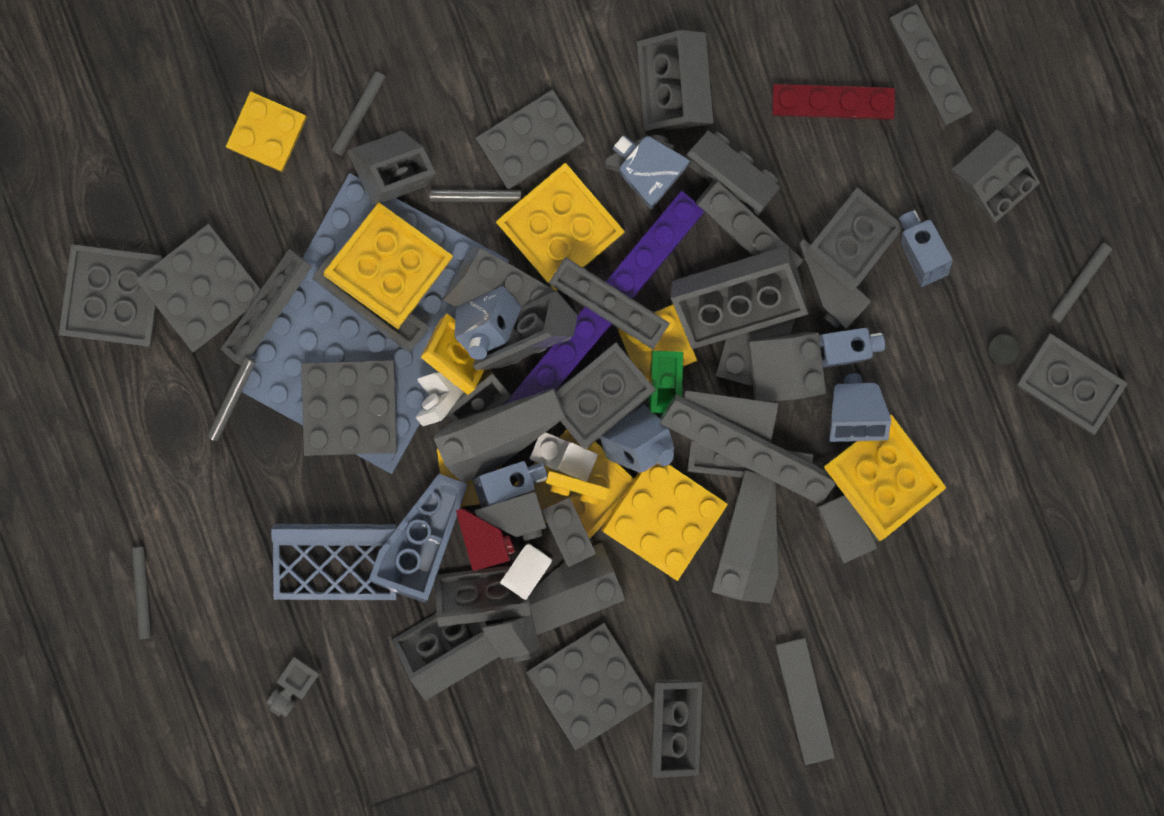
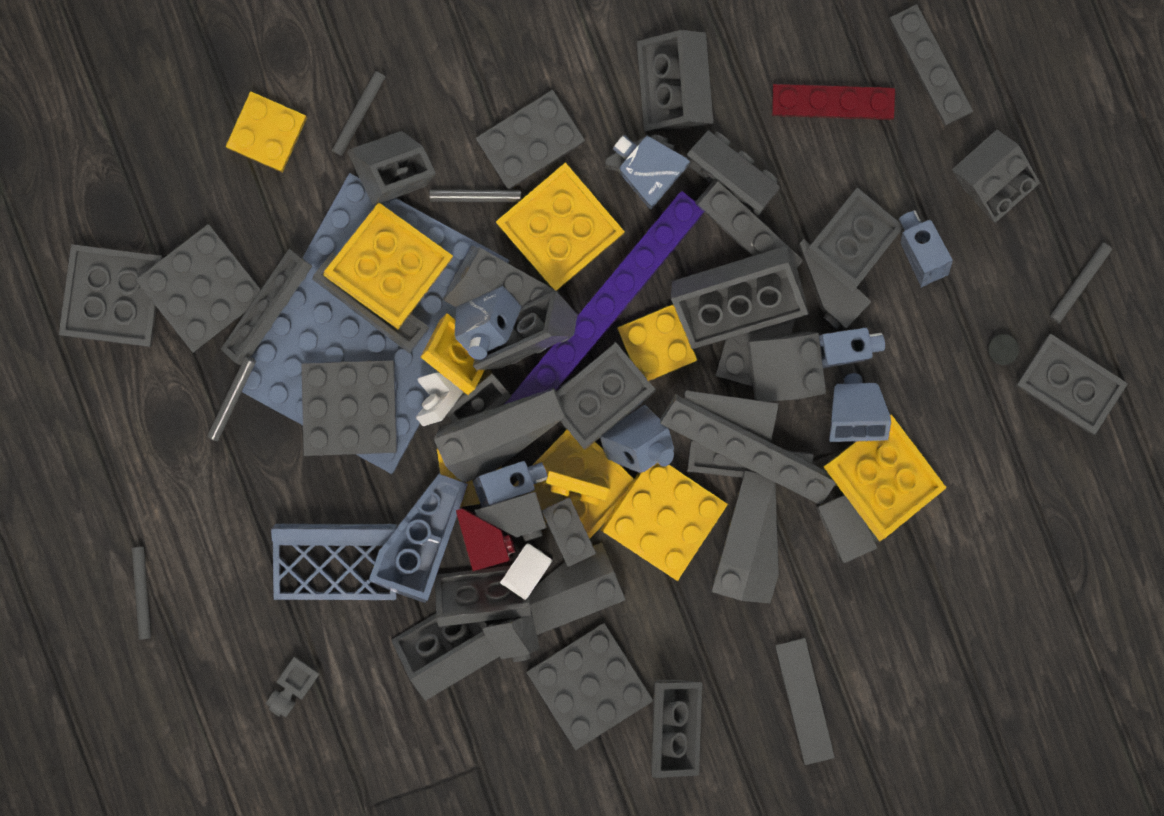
(564, 456): white slope -> none
(609, 303): dark grey tile -> none
(666, 378): green slope -> none

